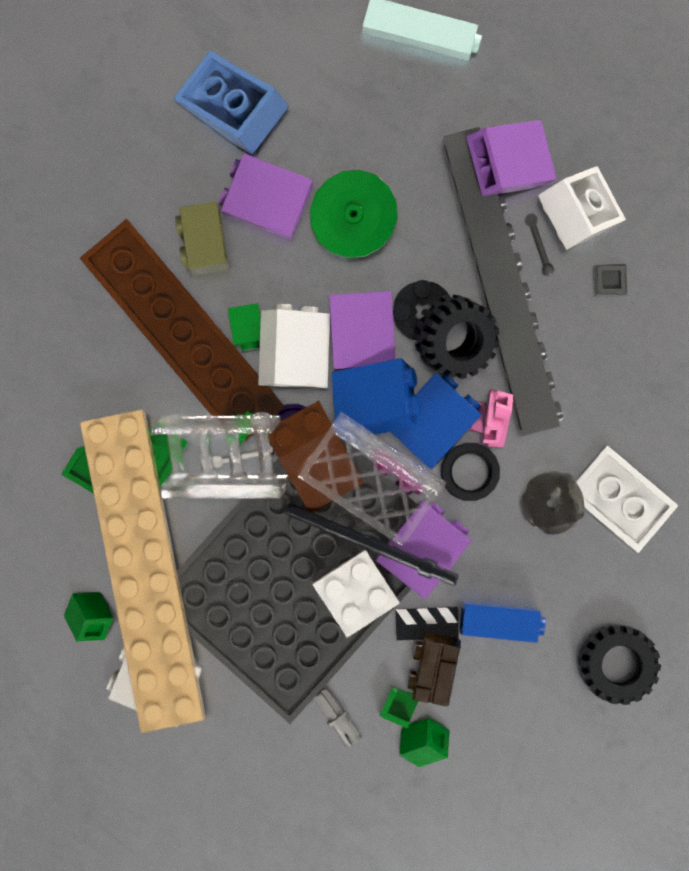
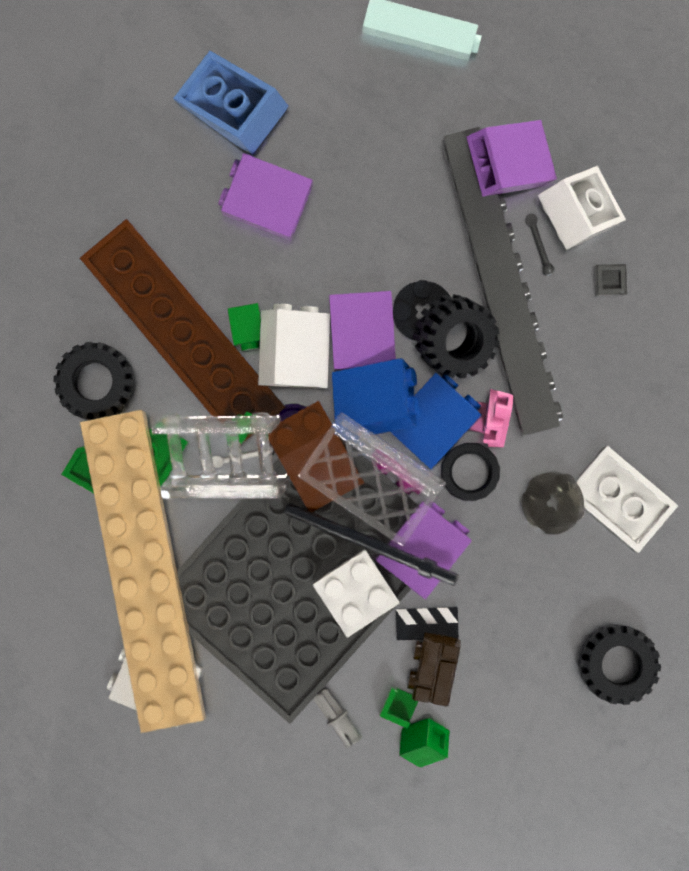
(70, 369): none -> black tyre
(88, 616): green panel -> none
(203, 238): olive brick -> none
(353, 213): green piece -> none
(501, 622): blue brick -> none

